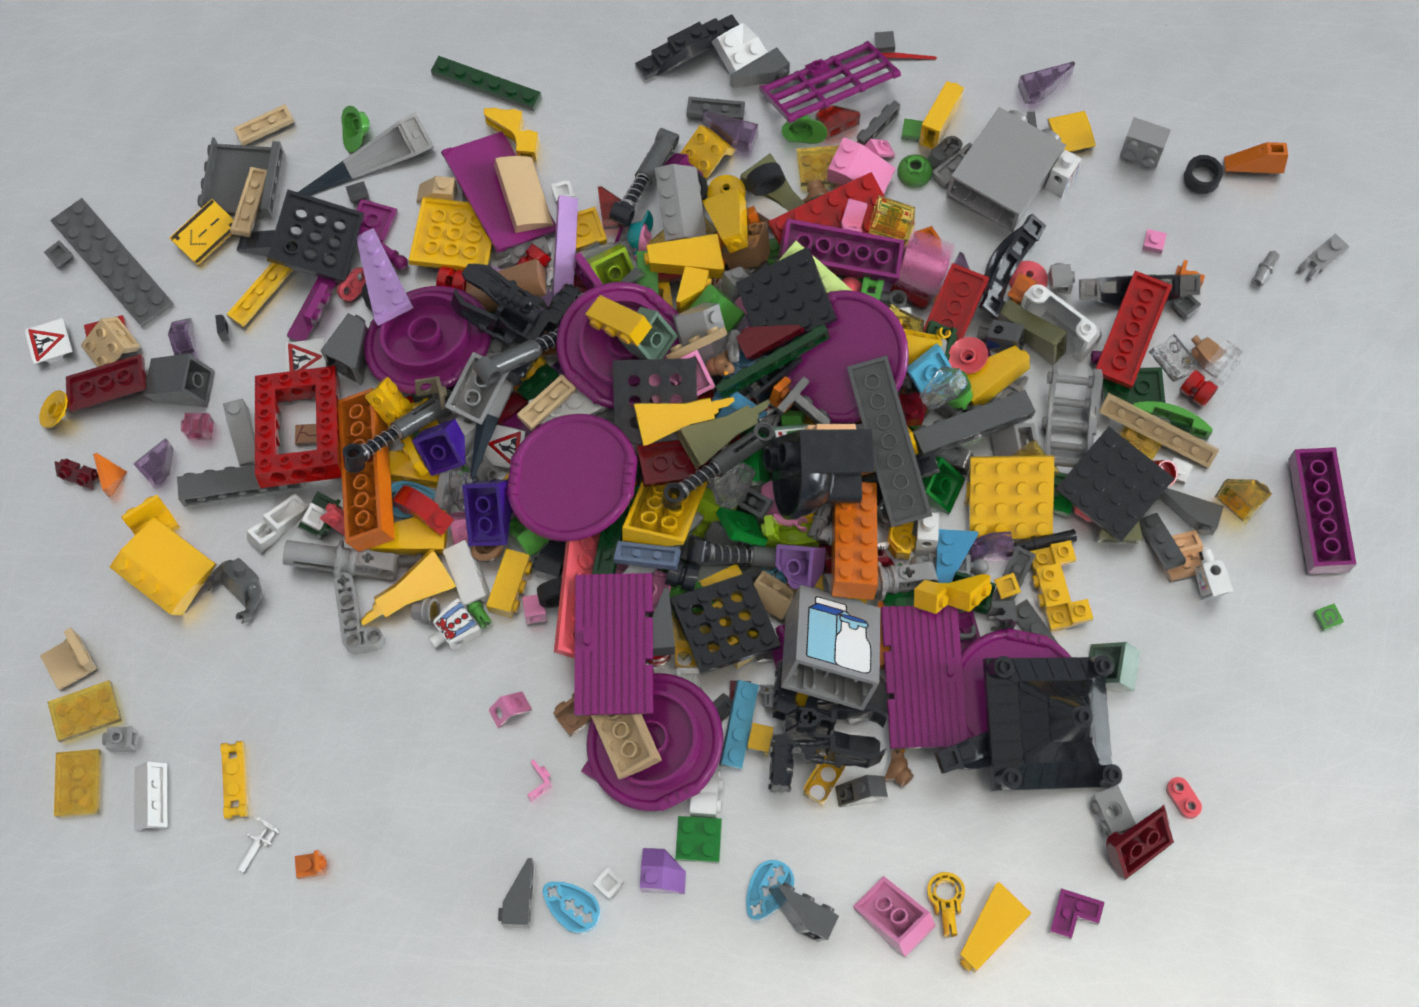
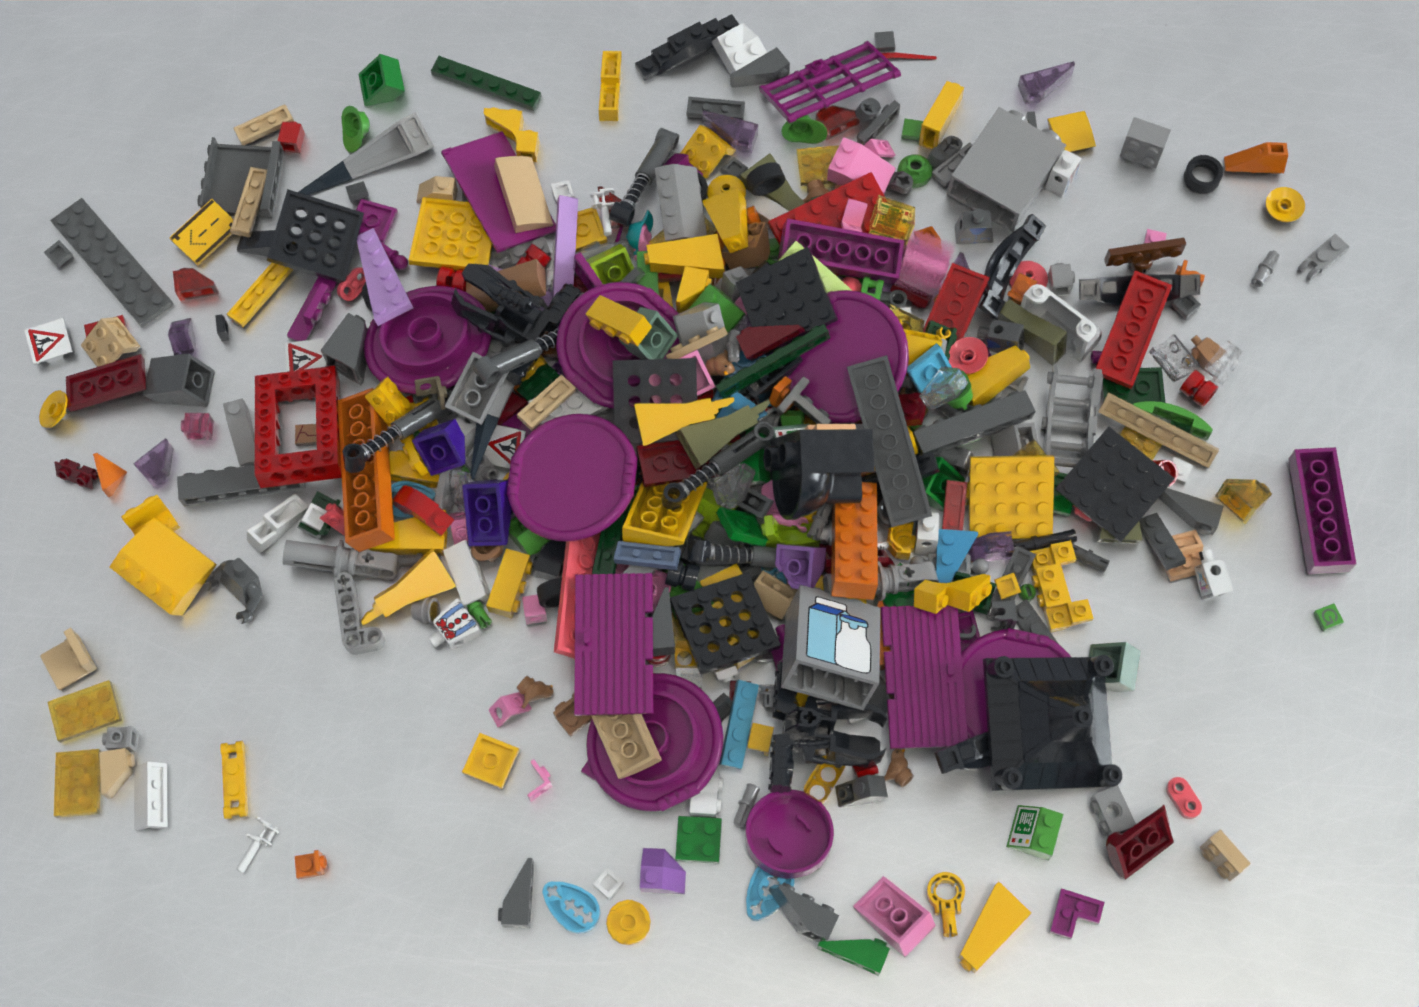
(115, 770): none -> tan slope
(192, 284): none -> clear red slope
(291, 136): none -> red brick
(381, 80): none -> green slope
(490, 760): none -> yellow plate
(534, 690): none -> medium nougat animal
(605, 207): none -> white piece
(610, 86): none -> yellow slope
(628, 922): none -> yellow tile
(726, 674): none -> white plate
(733, 167): none -> dark grey tile
(746, 805): none -> light grey axle
(789, 834): none -> magenta piece
(859, 771): none -> red tile
(862, 113): none -> dark grey piece
(862, 953): none -> green slope
(901, 182): none -> dark grey piece
(954, 505): none -> red tile
(974, 227): none -> dark grey torso
(1024, 595): none -> bright green hinge
(1035, 831): none -> bright green slope
(1090, 558): none -> dark grey pin
(1143, 255): none -> reddish brown plate
(1224, 855): none -> tan bracket
(1288, 198): none -> yellow dish

